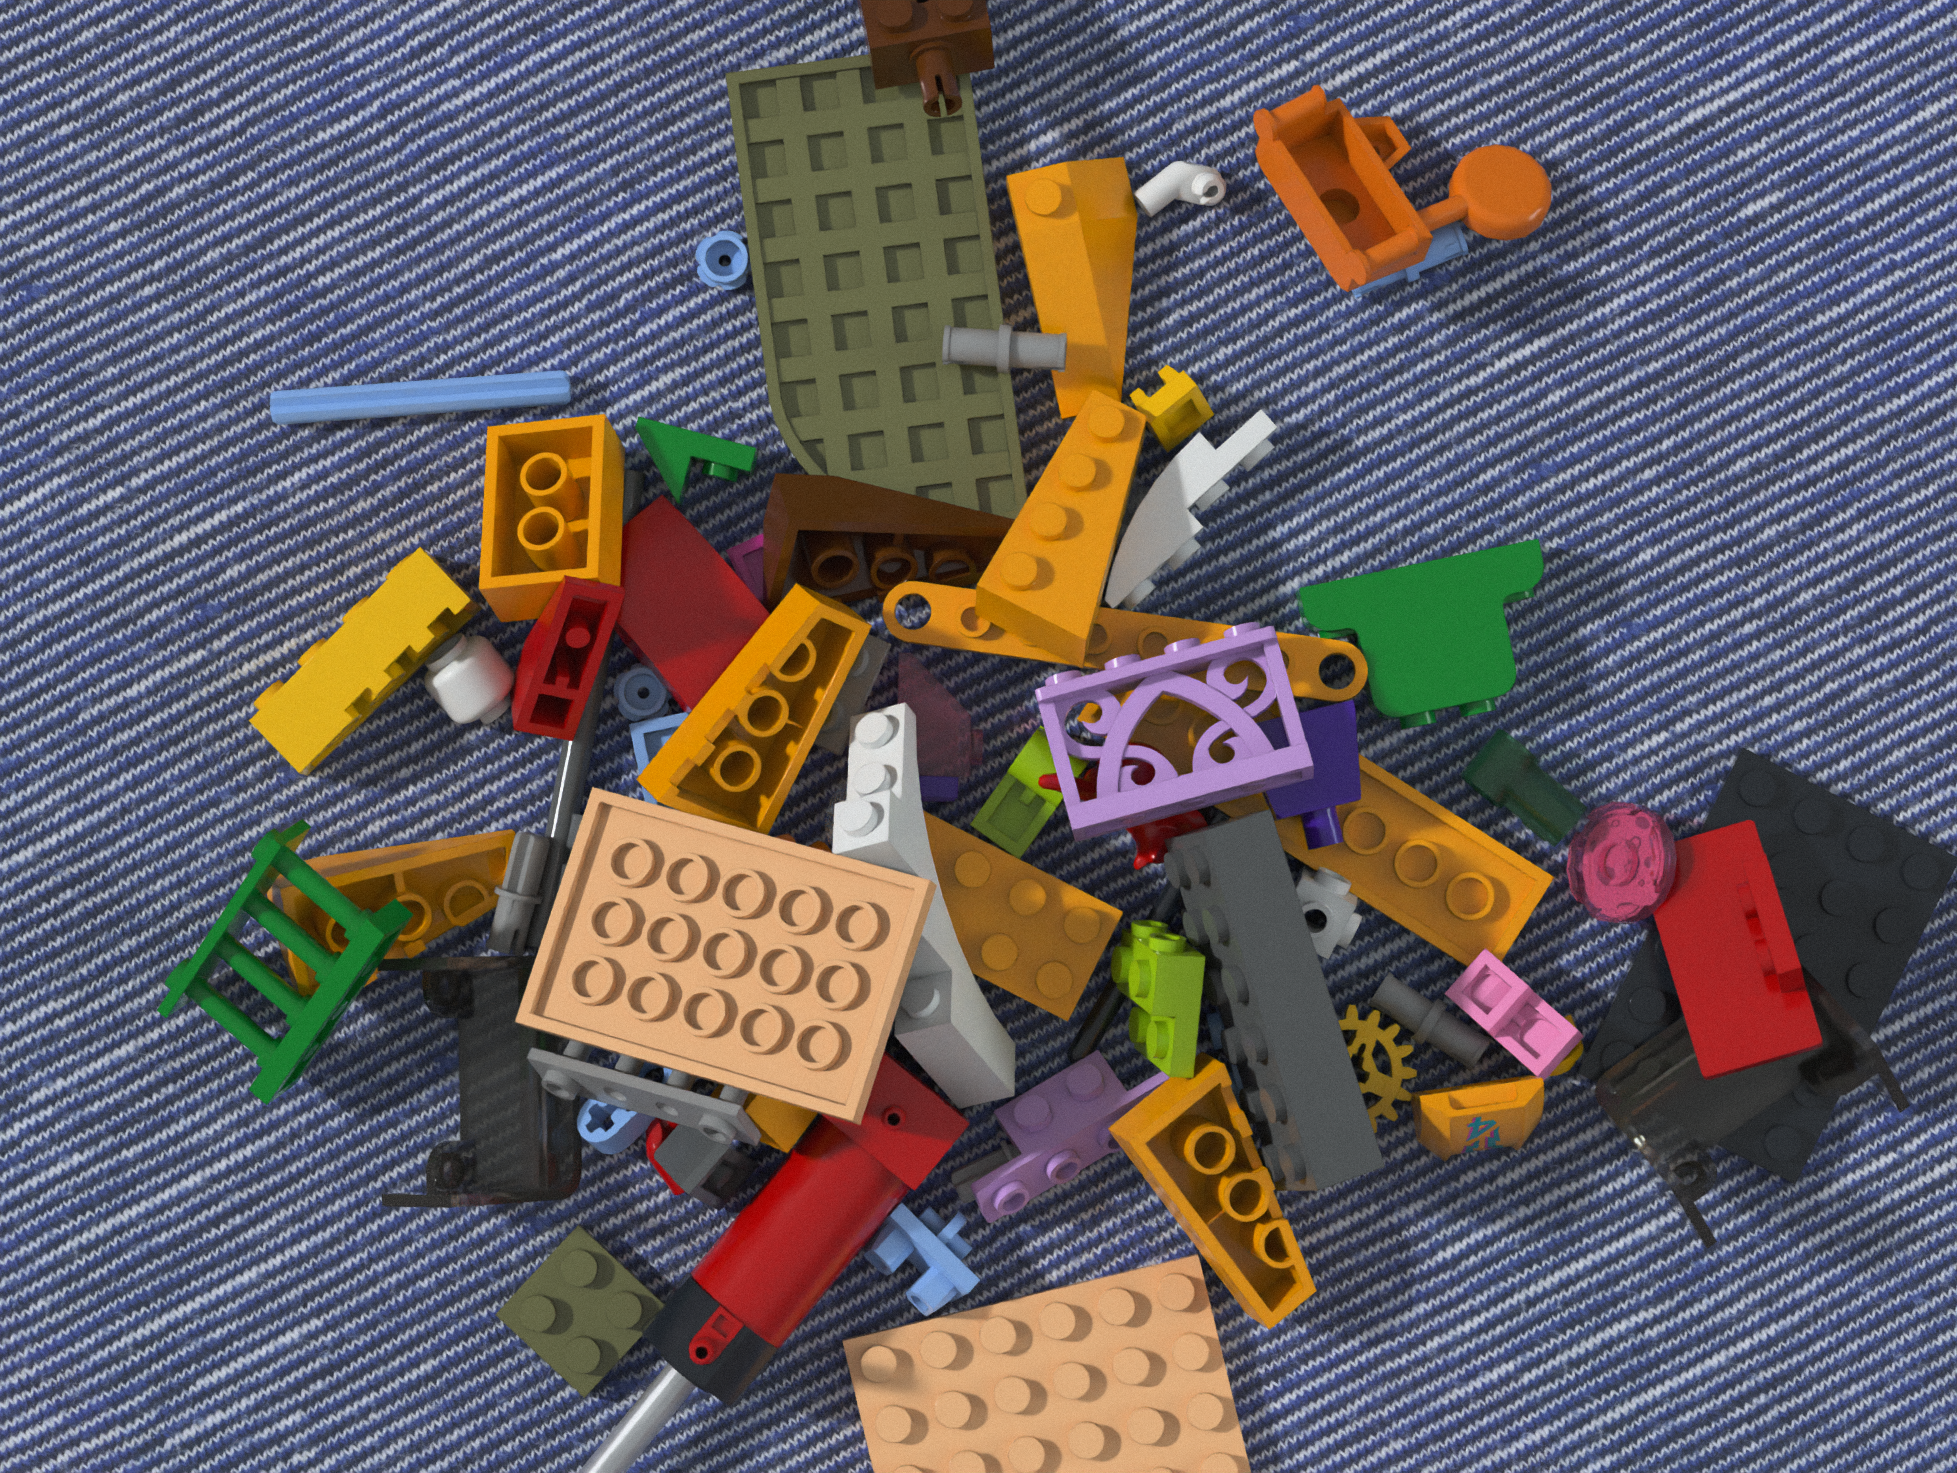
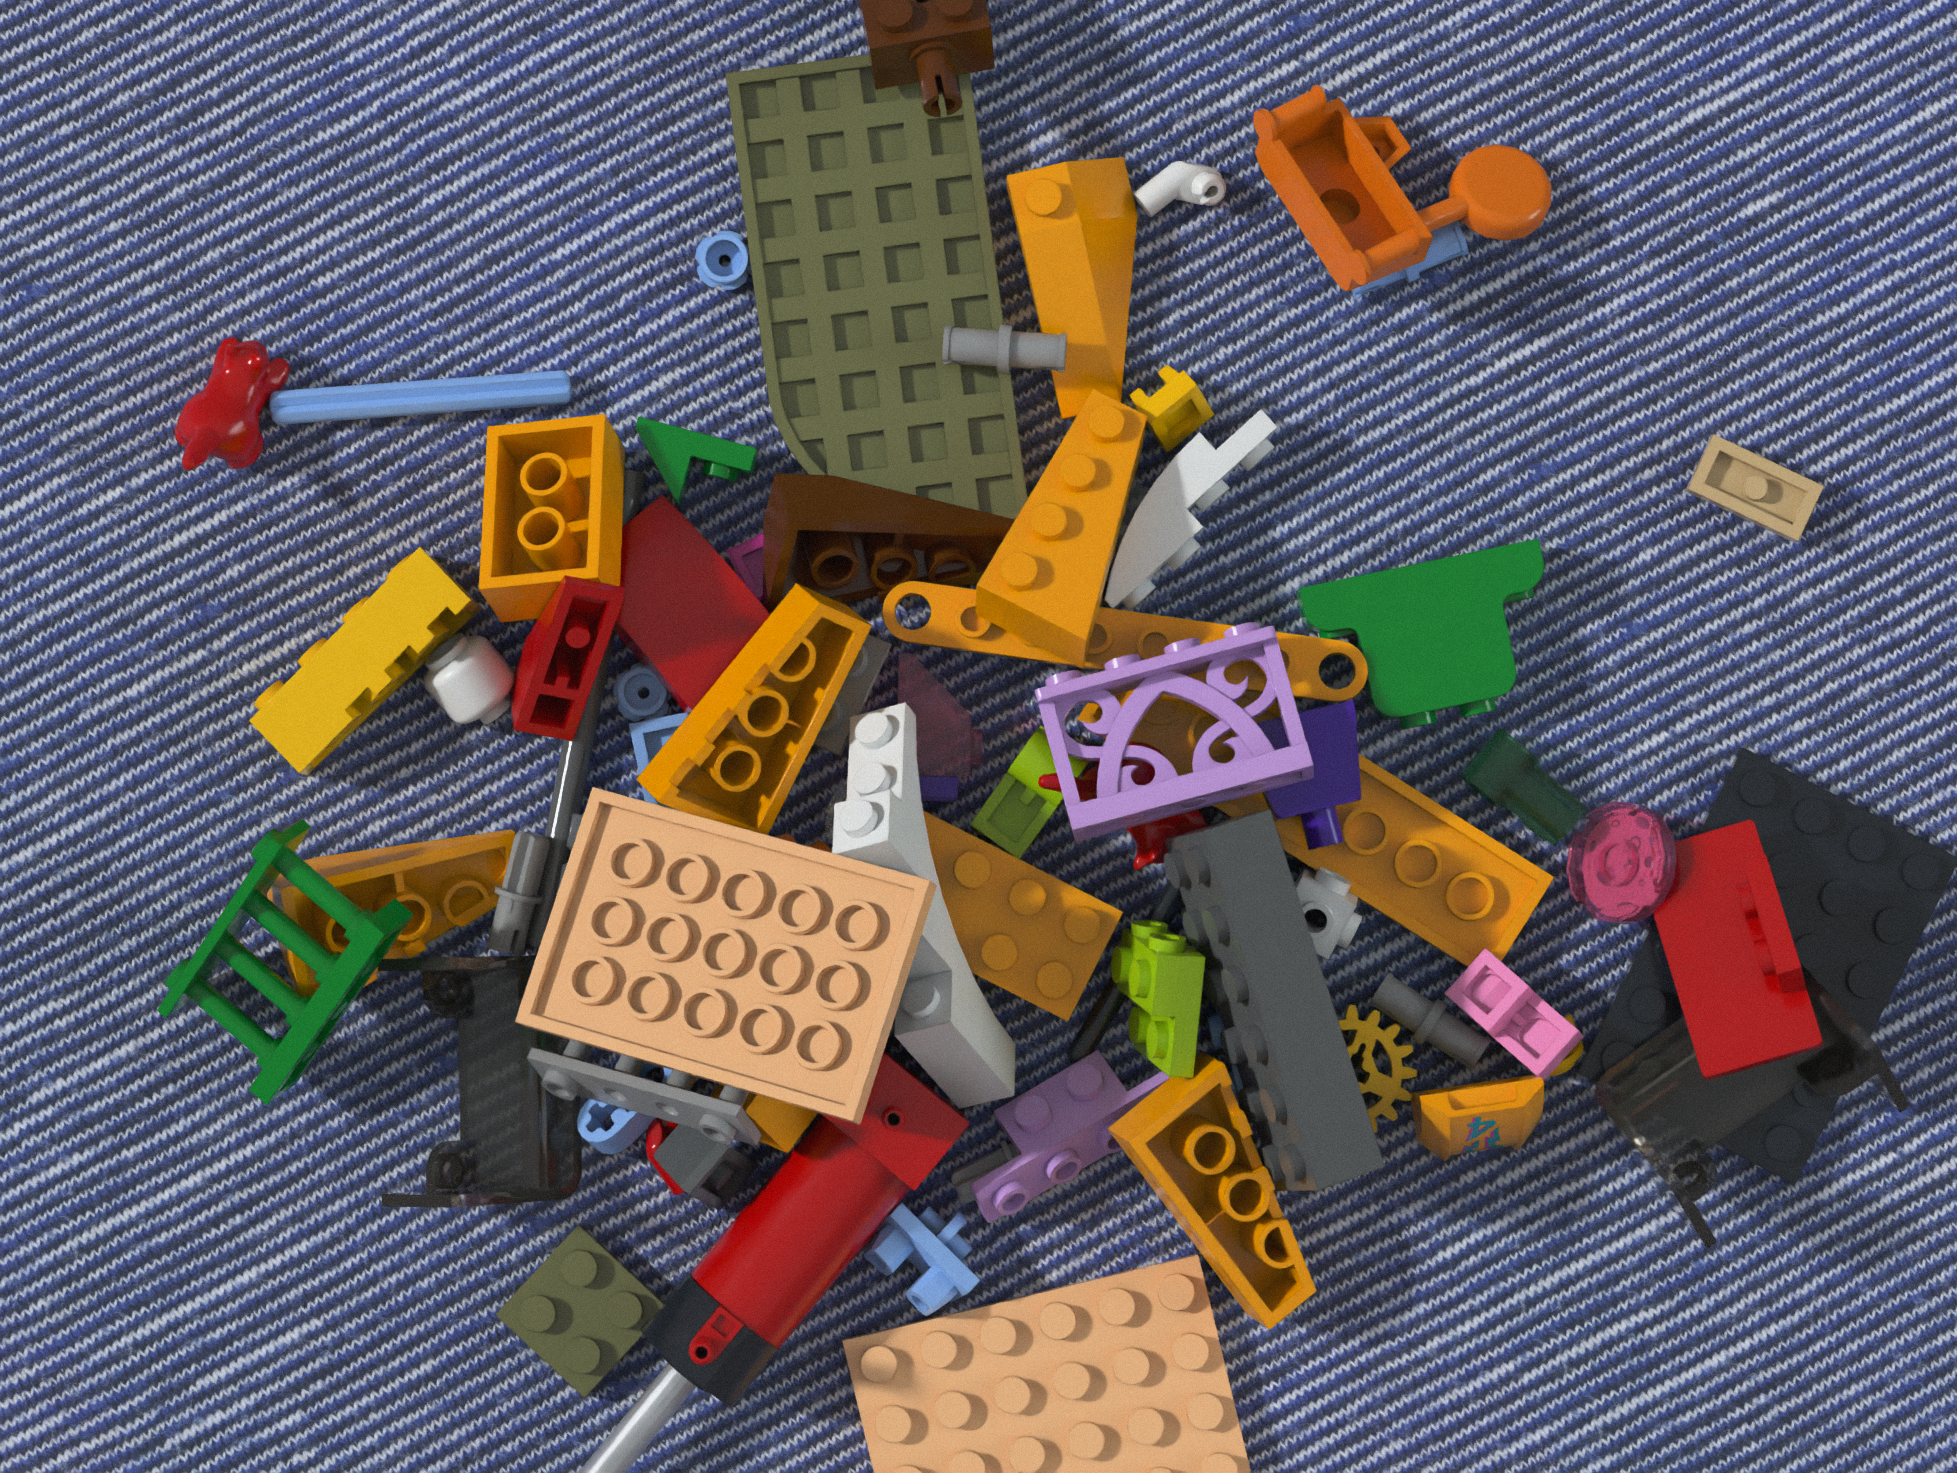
(227, 412): none -> red animal
(1754, 488): none -> tan plate

